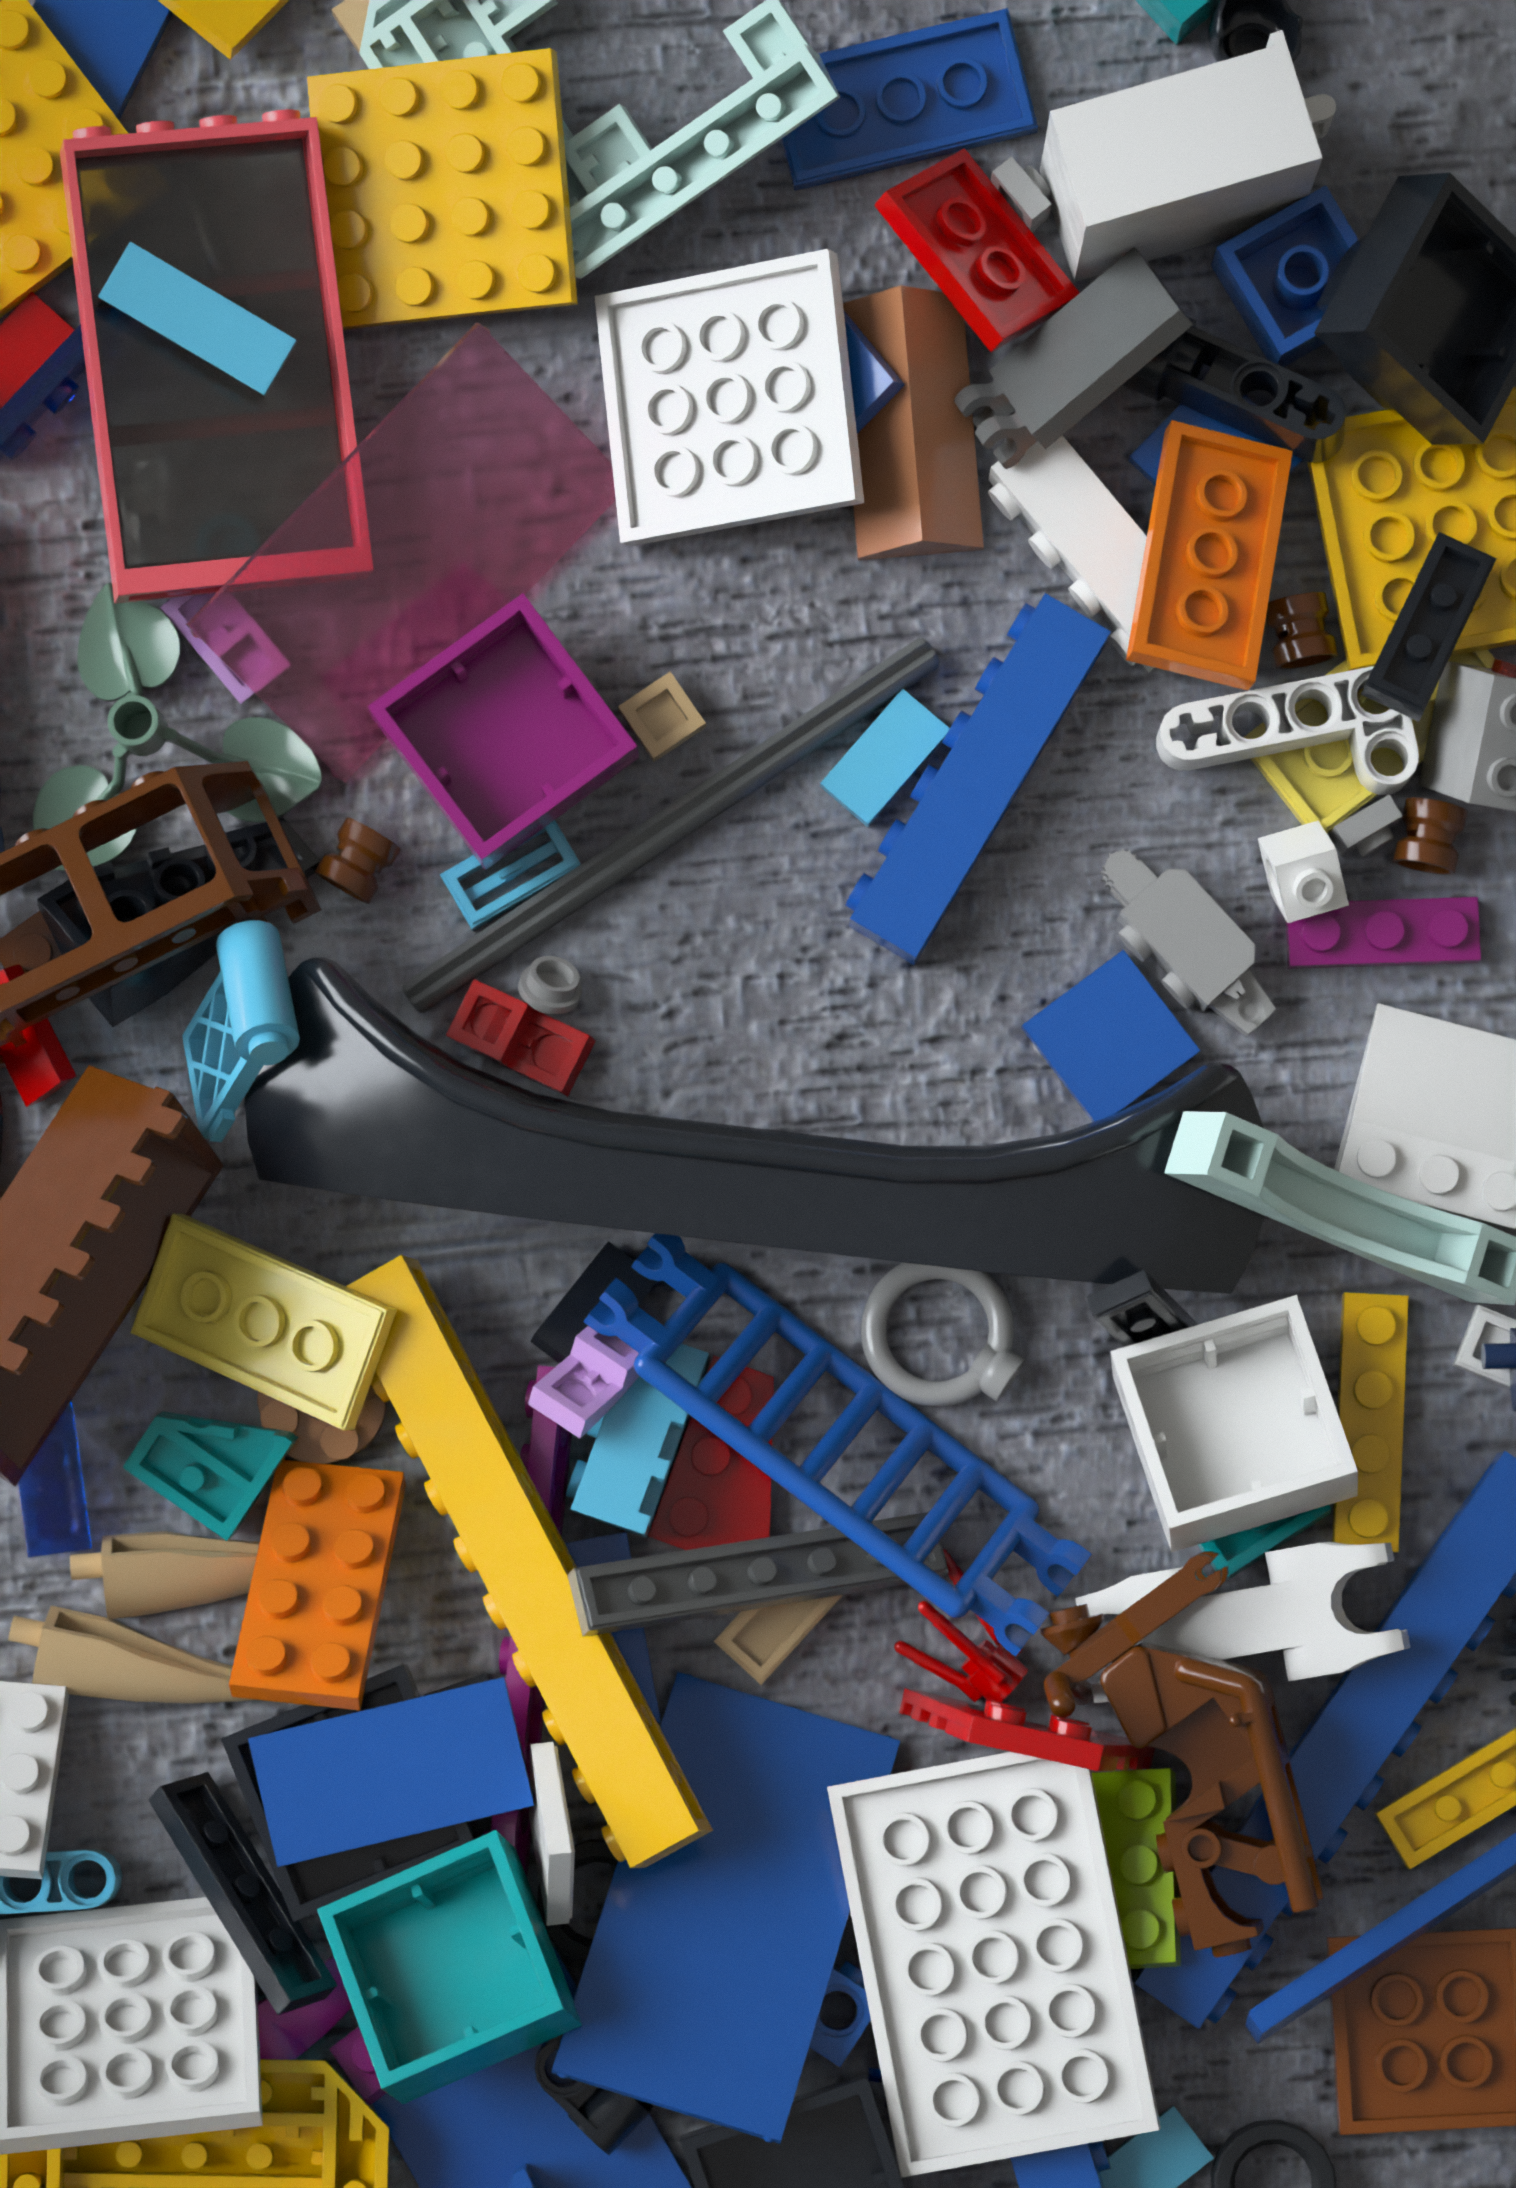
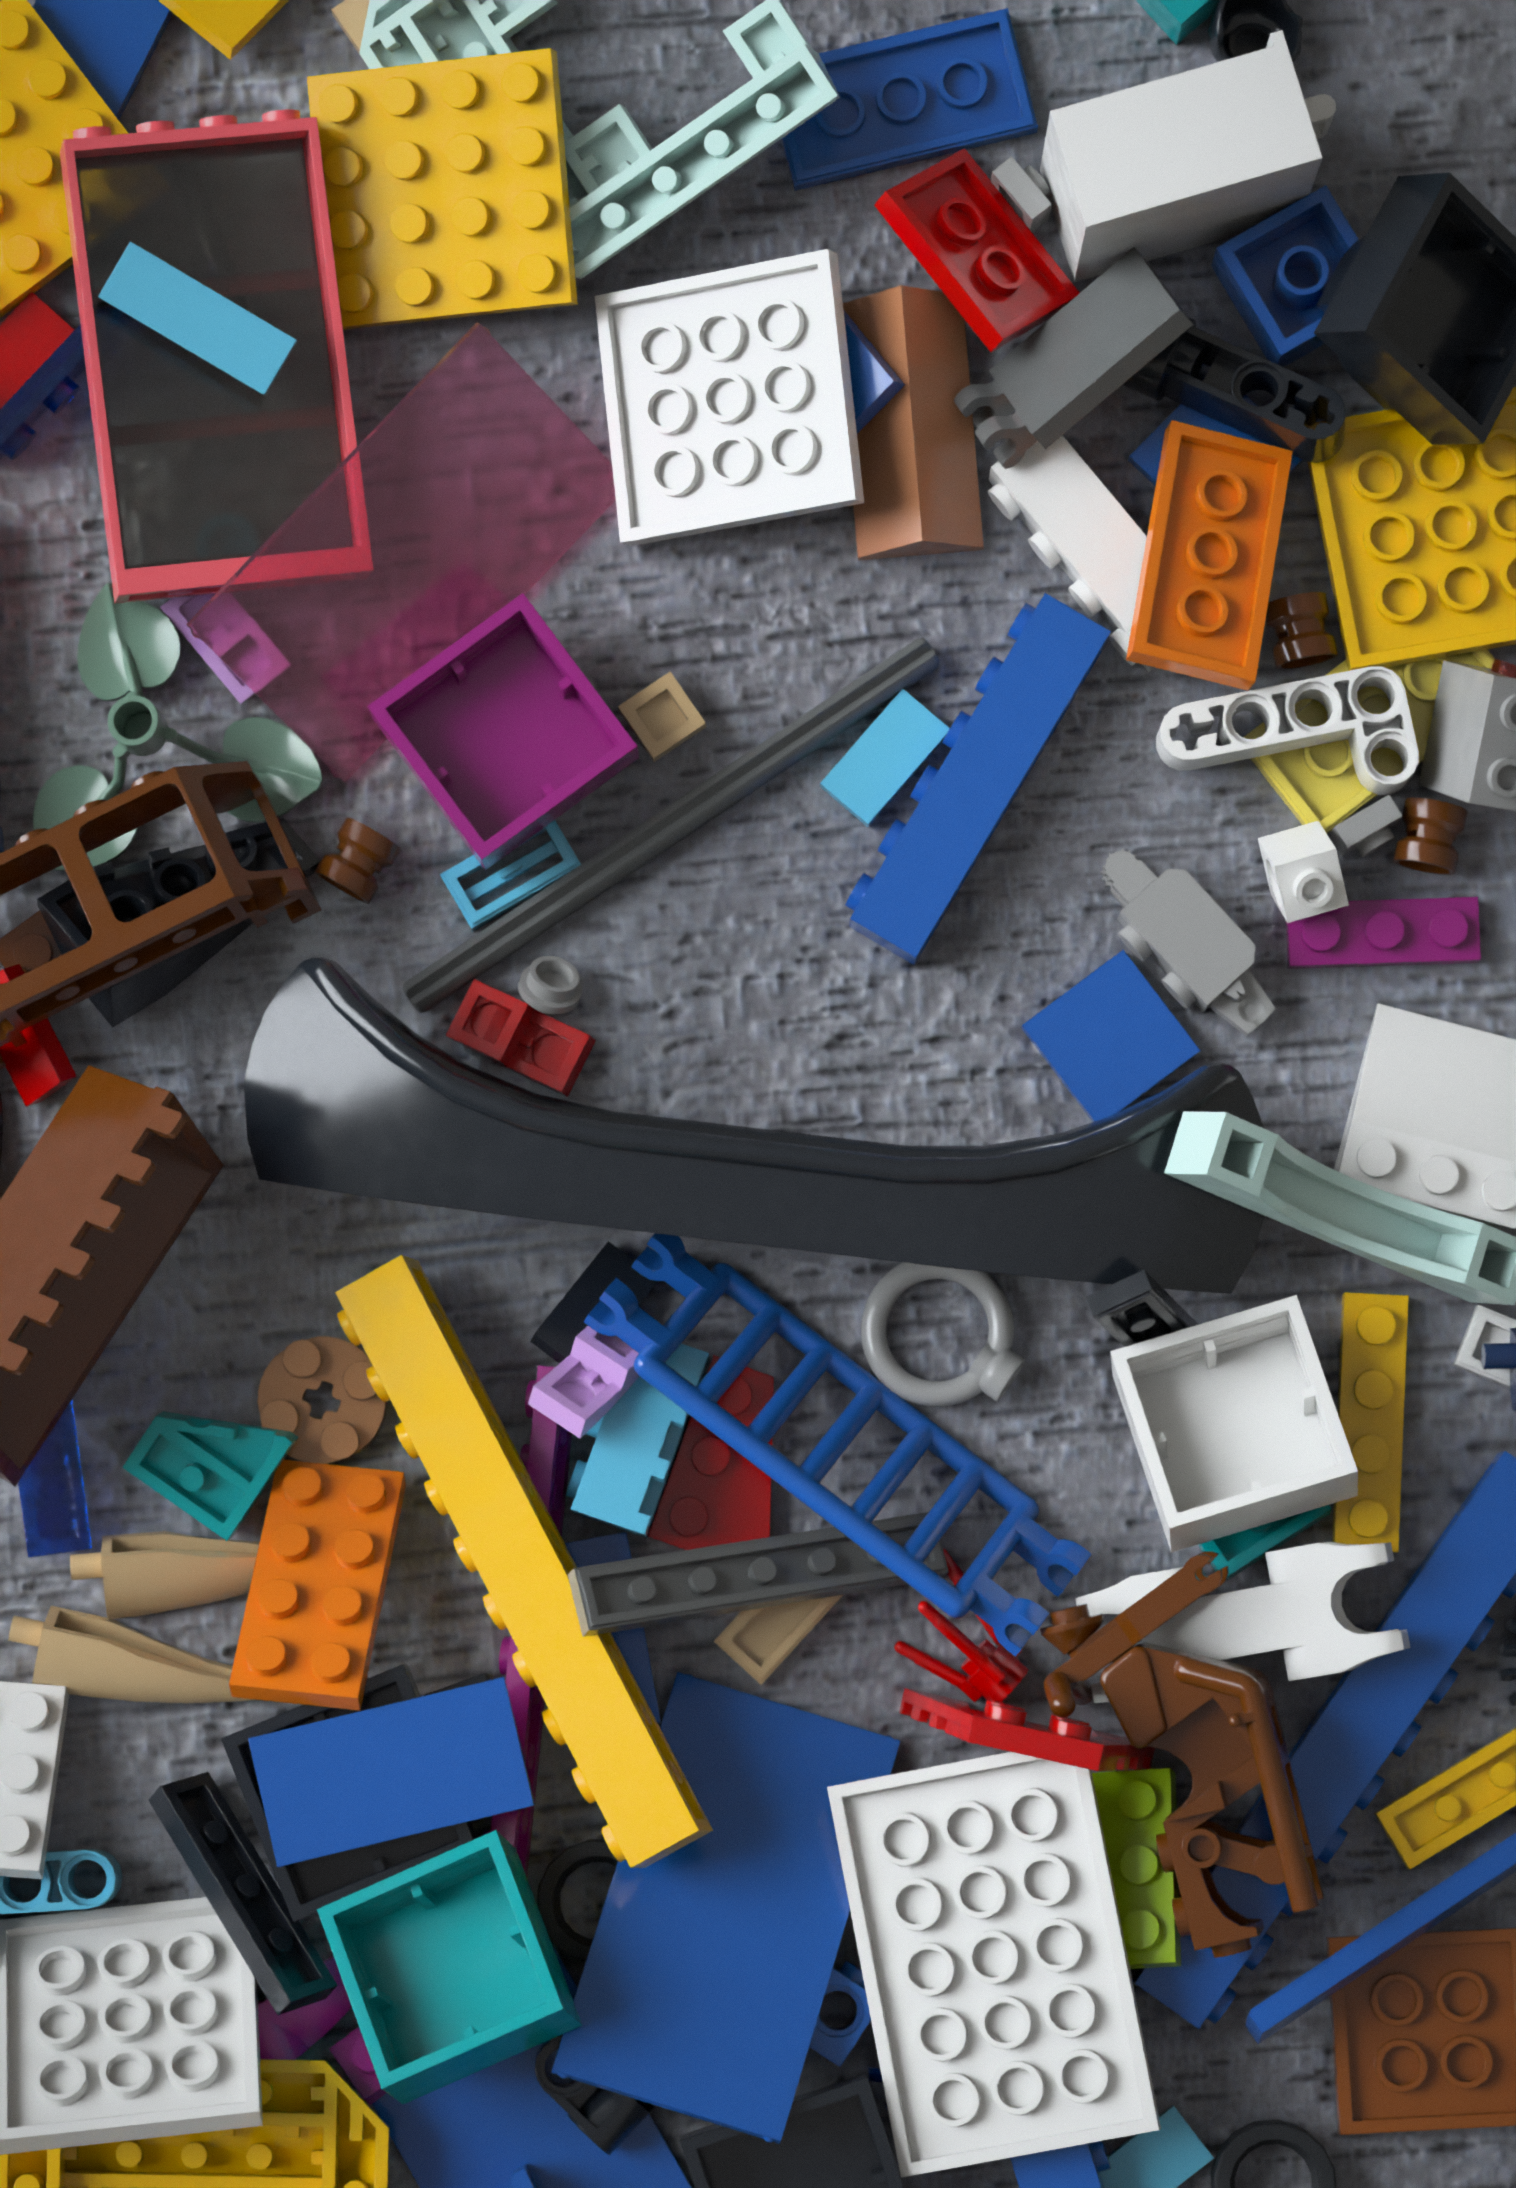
(239, 1024): medium azure piece -> none
(263, 1321): light yellow tile -> none
(551, 1833): white tile -> none
(1428, 626): black tile -> none

